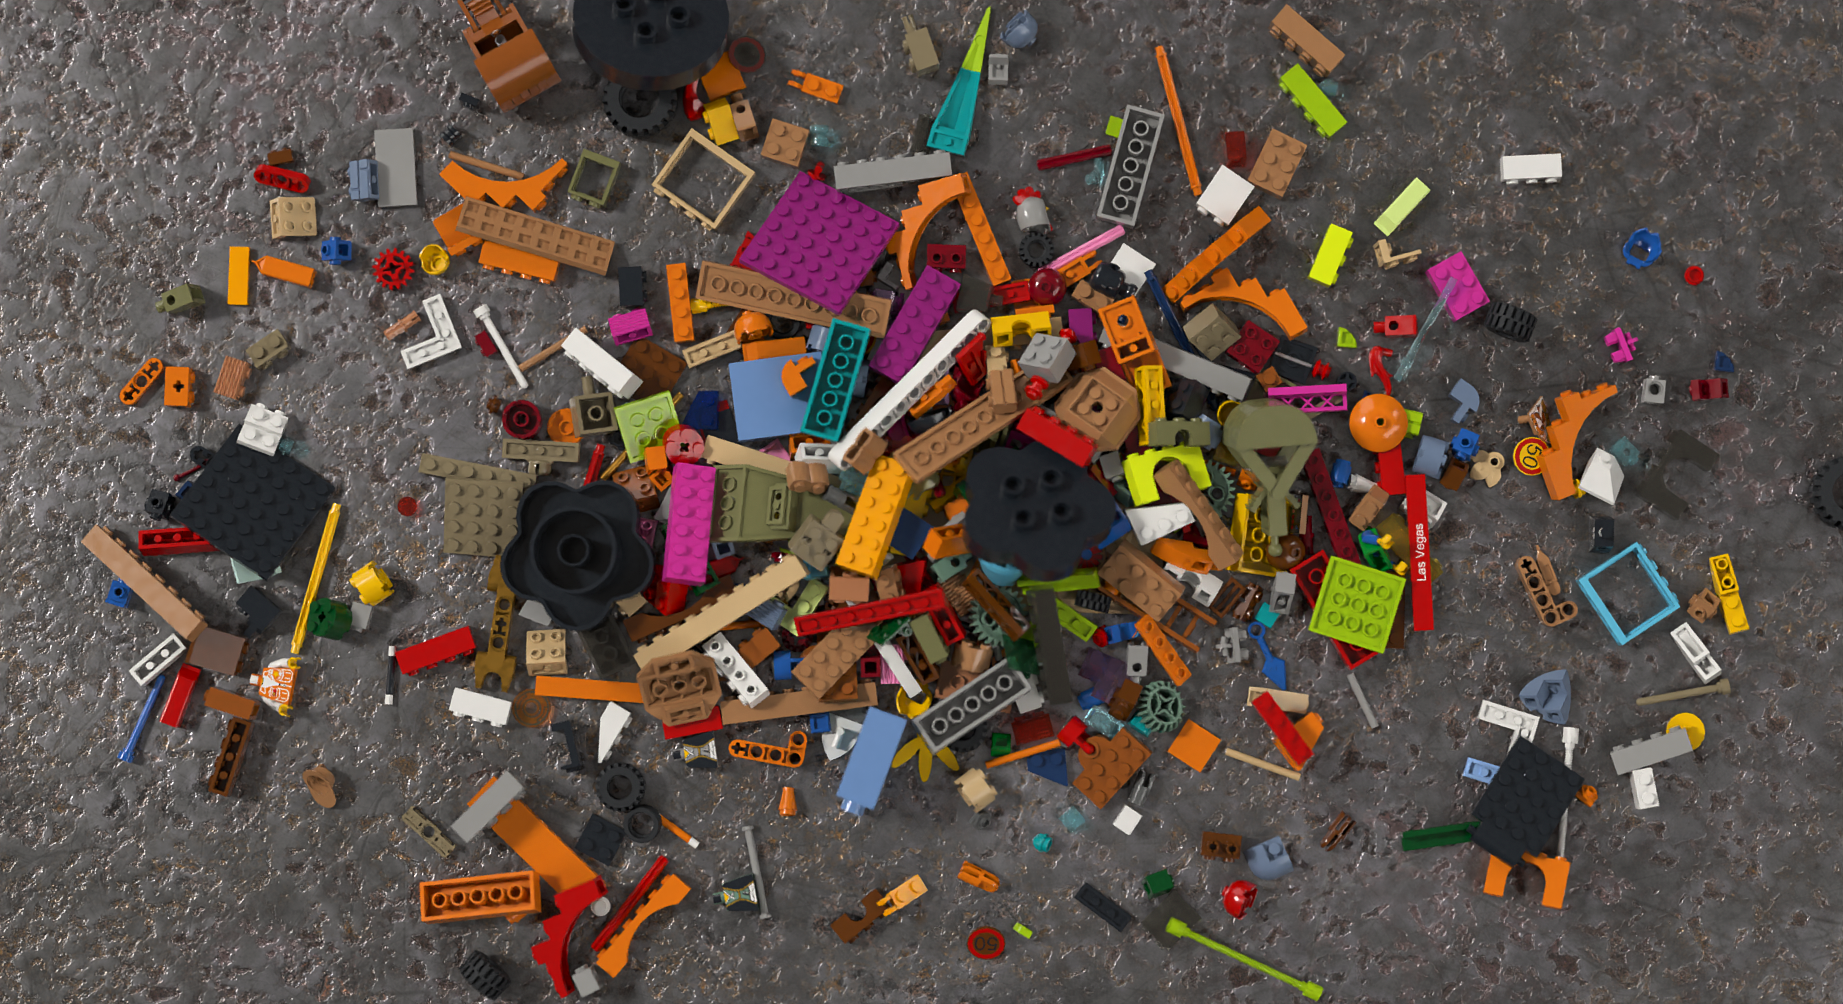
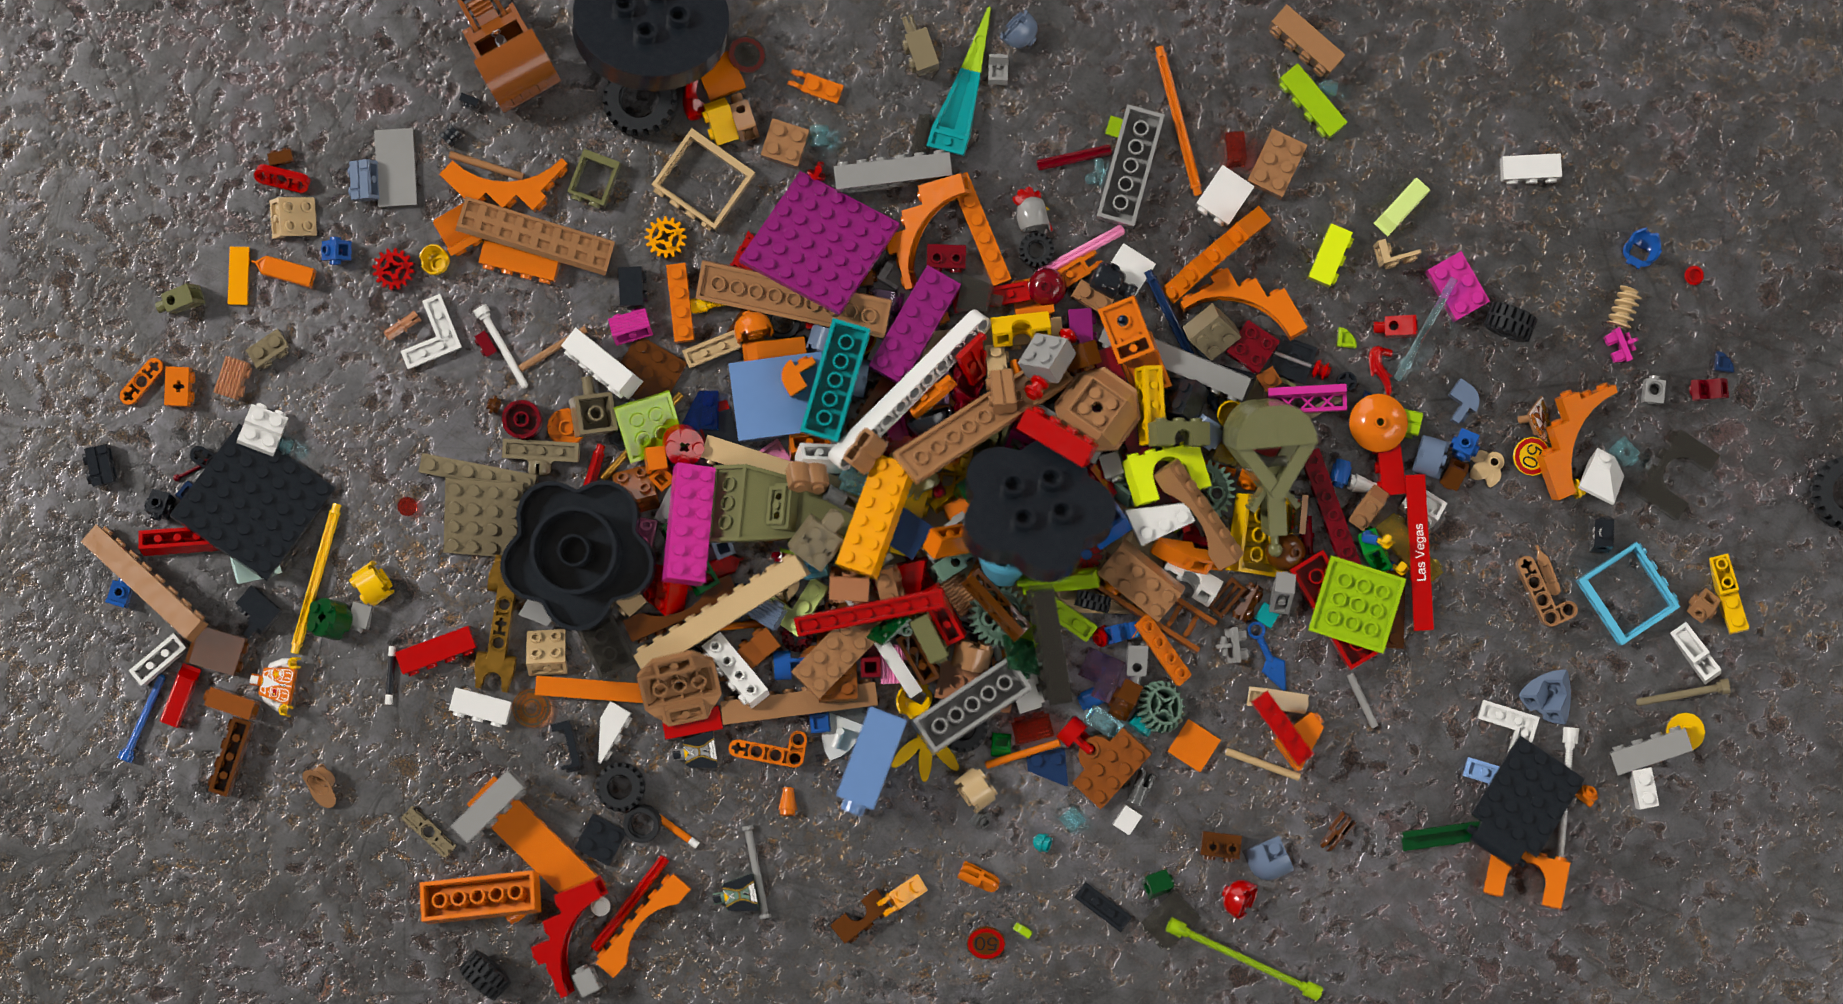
(100, 465): none -> black brick
(656, 241): none -> light orange gear
(1624, 307): none -> tan piece

